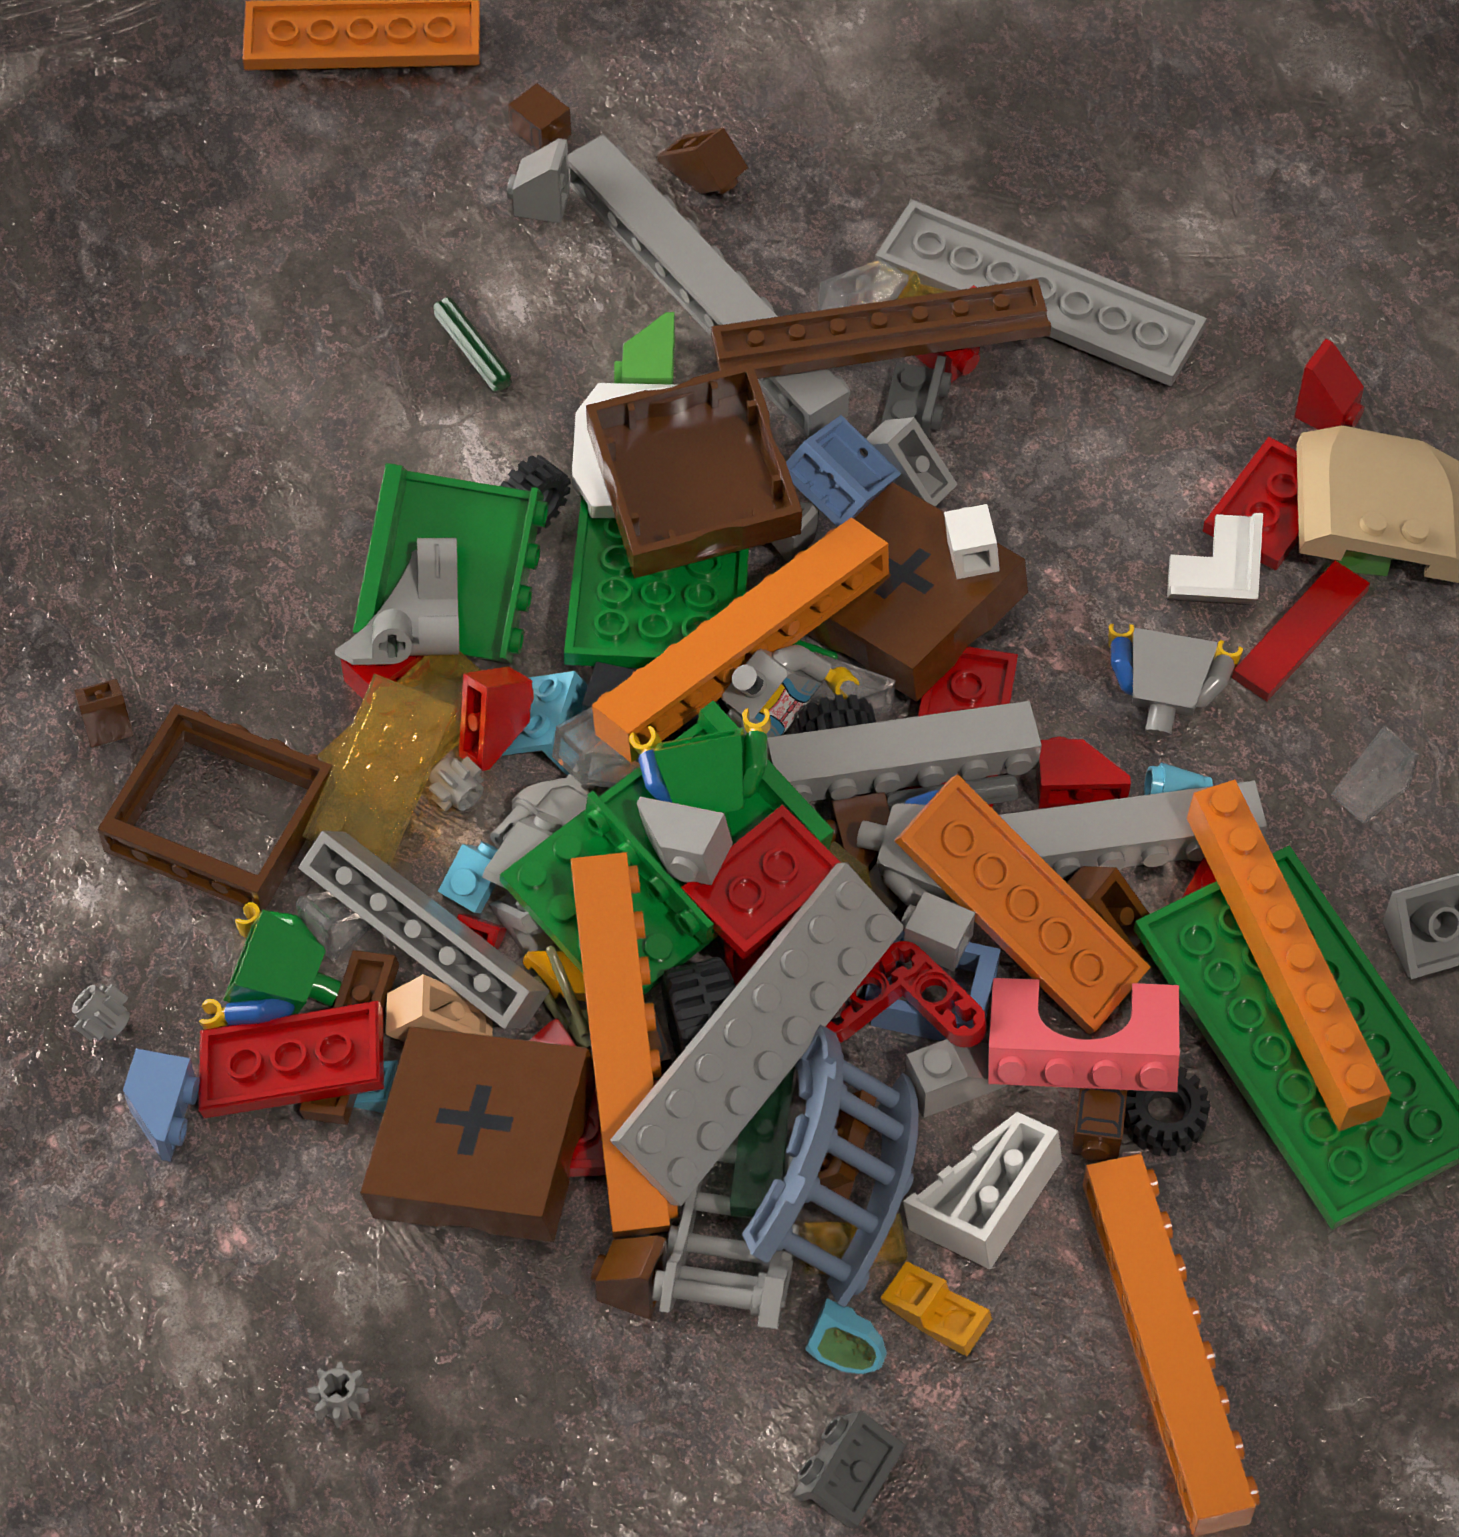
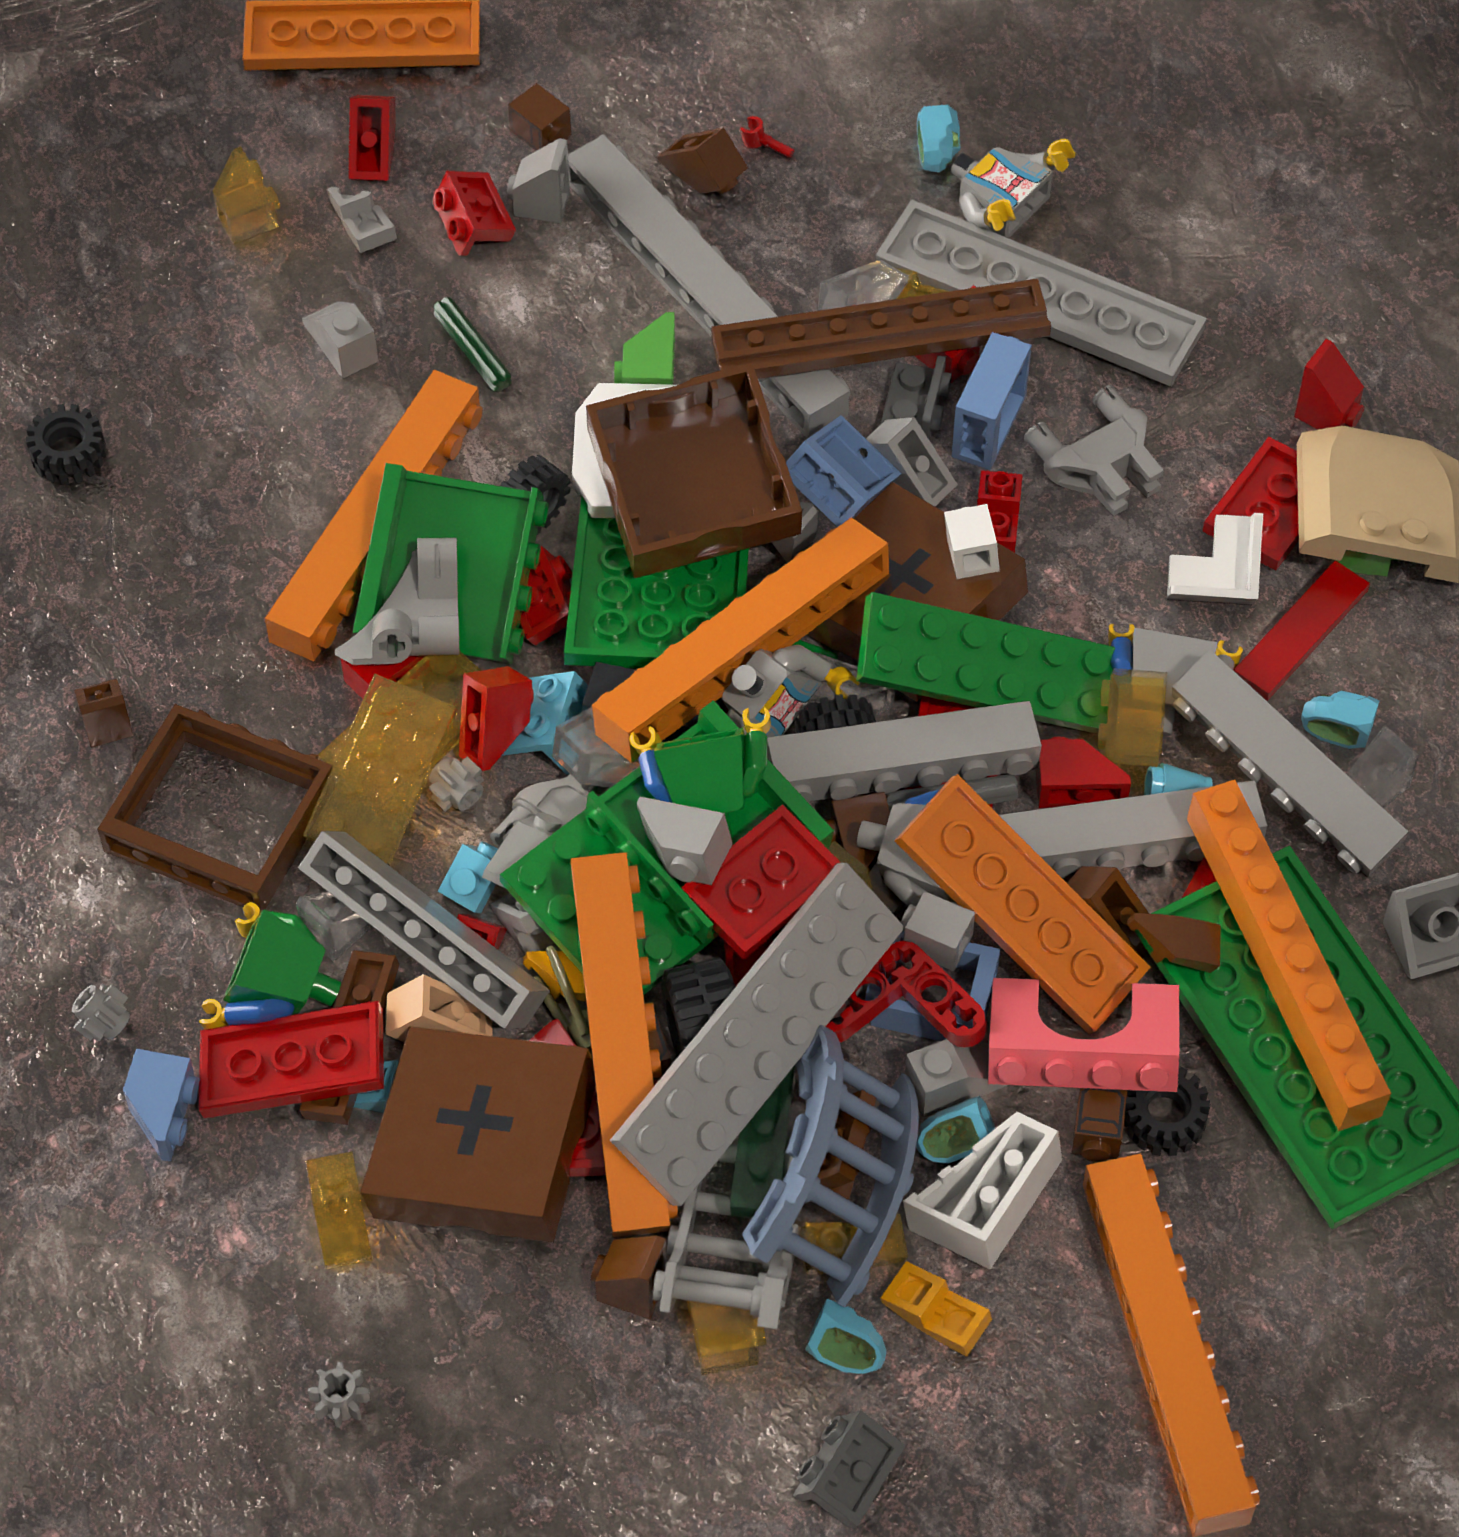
(63, 425): none -> black tyre
(242, 199): none -> clear yellow slope
(333, 571): none -> orange brick
(338, 1210): none -> clear yellow slope
(343, 337): none -> light grey slope
(362, 219): none -> light grey slope
(371, 136): none -> red slope
(472, 210): none -> red bracket
(549, 598): none -> red bracket
(725, 1337): none -> clear yellow slope
(757, 137): none -> red hand
(937, 136): none -> medium azure rock
(954, 1131): none -> rock
(982, 661): none -> green plate
(991, 400): none -> medium blue window
(1002, 495): none -> red slope
(1007, 185): none -> torso
(1103, 457): none -> light grey connector
(1134, 717): none -> clear yellow brick
(1180, 939): none -> reddish brown slope
(1288, 764): none -> light grey brick
(1340, 718): none -> medium azure rock

